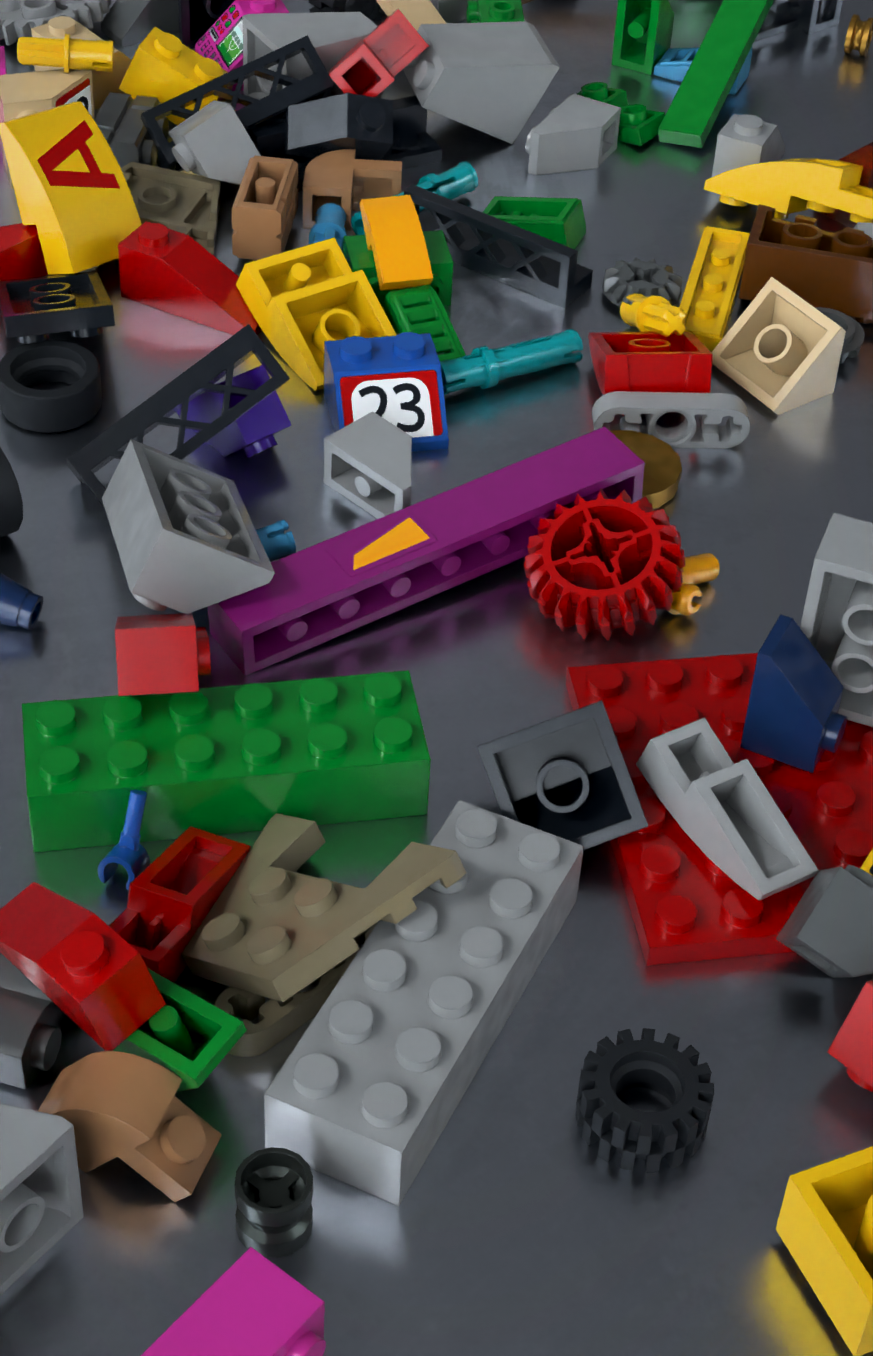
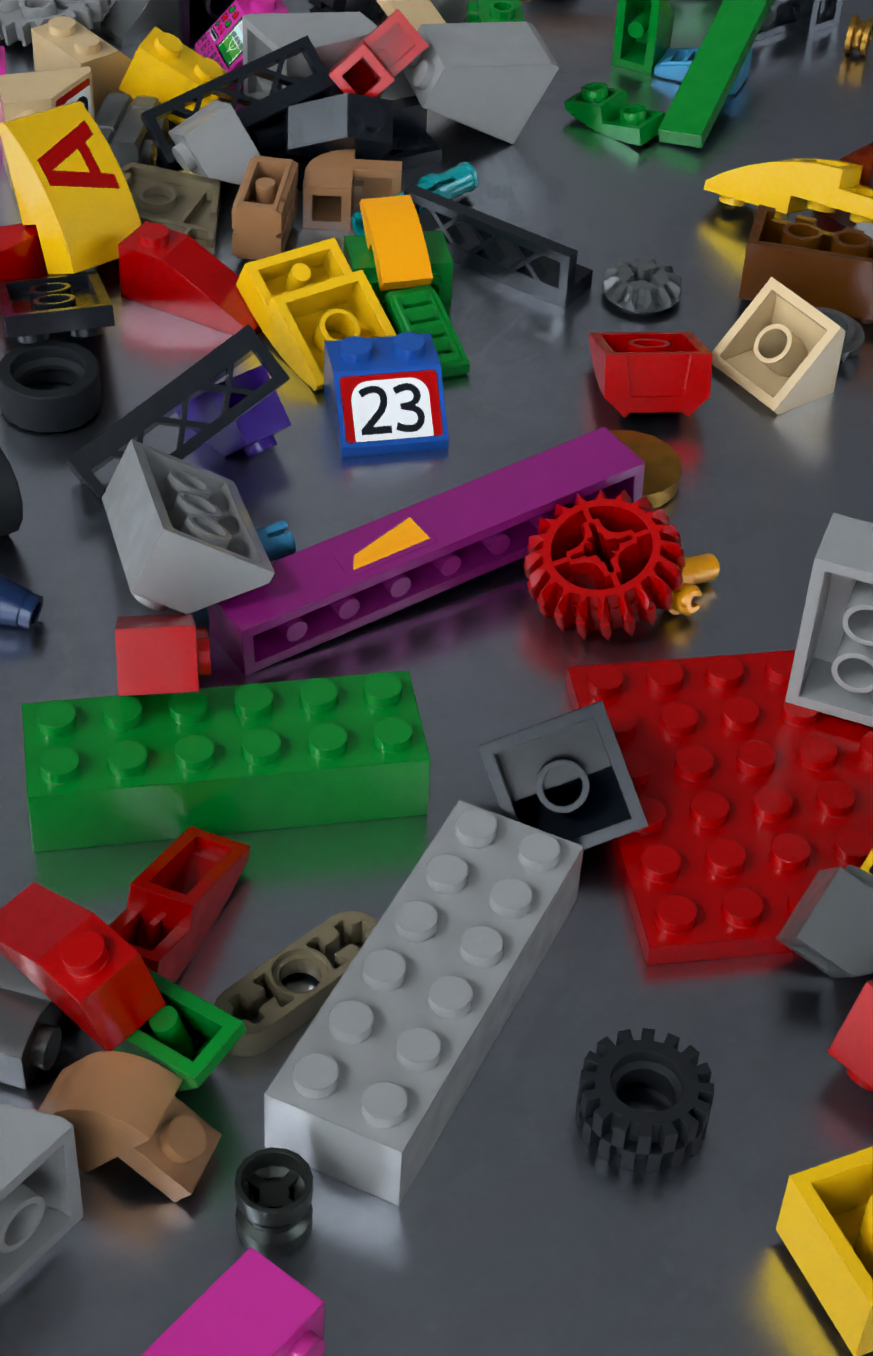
(66, 53): yellow axle -> none
(129, 850): blue hand -> none
(286, 928): dark tan wing -> none
(329, 224): dark azure axle -> none
(370, 465): light grey slope -> none
(490, 366): teal pin -> none
(551, 218): green slope -> none
(573, 136): light grey slope -> none
(653, 315): yellow axle -> none
(686, 435): light grey beam -> none
(714, 284): yellow tile -> none
(725, 810): light grey slope -> none
(746, 142): light grey slope -> none
(793, 701): dark blue slope -> none

